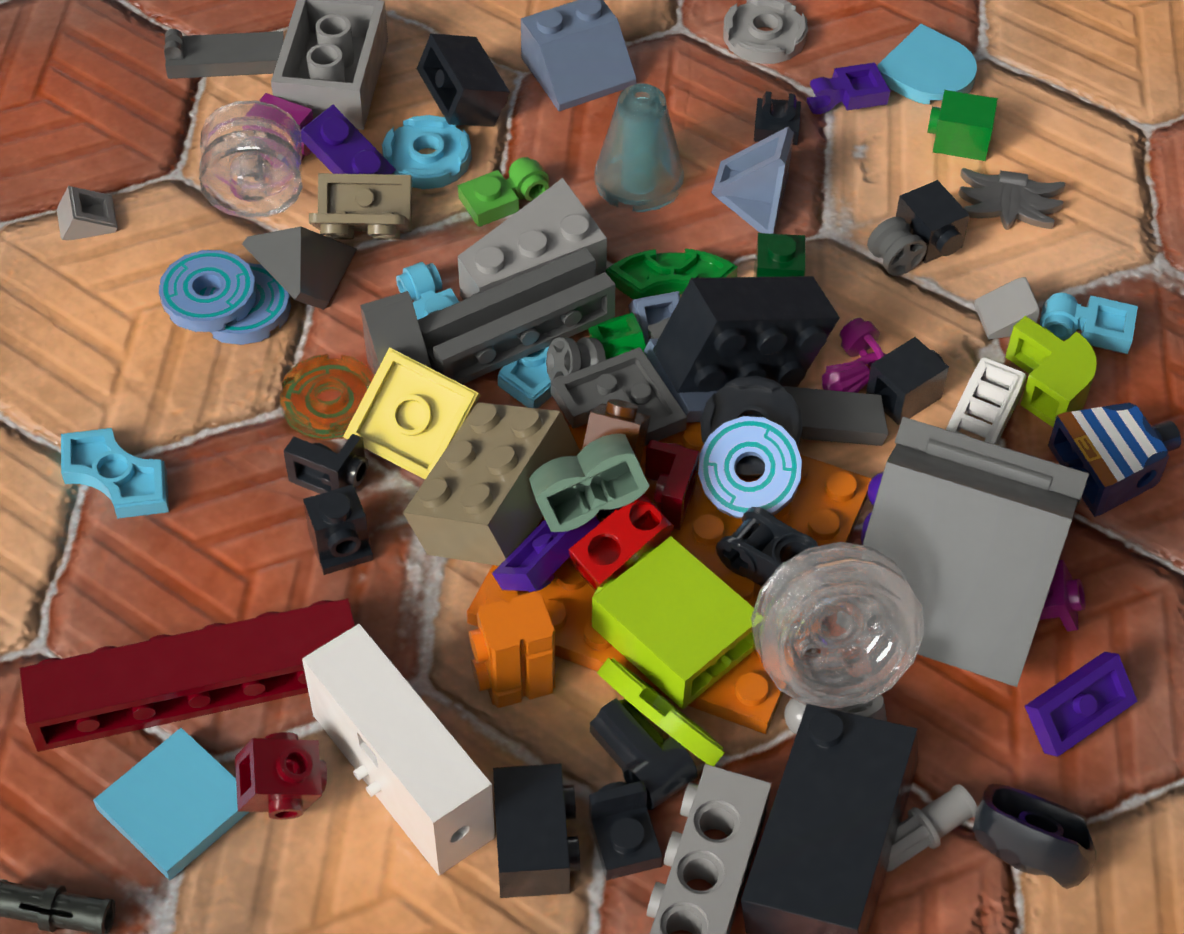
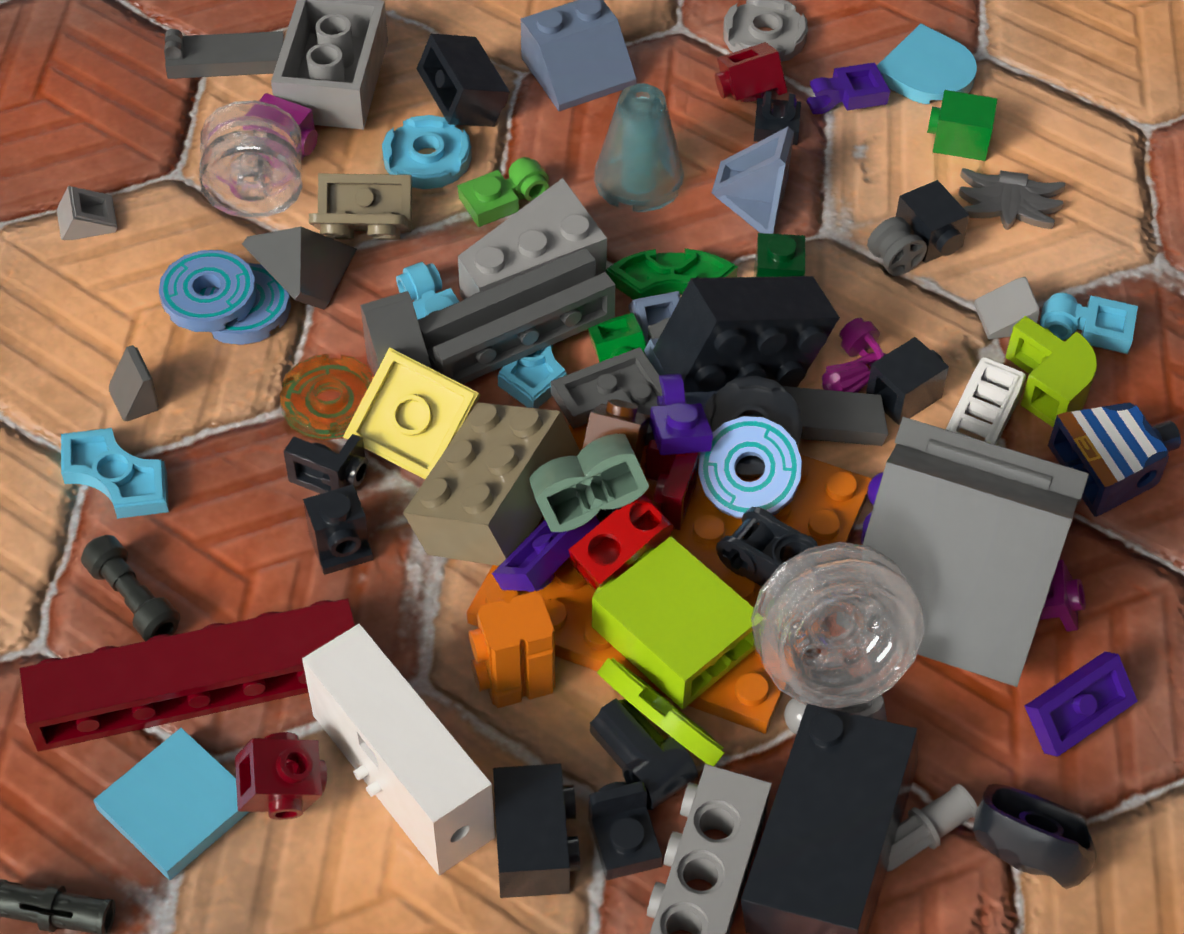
(107, 560): none -> pearl dark grey piece
(133, 386): none -> dark grey slope
(342, 146): dark purple plate -> none
(568, 356): dark grey wheel -> none
(678, 425): none -> dark purple plate
(750, 73): none -> dark red brick

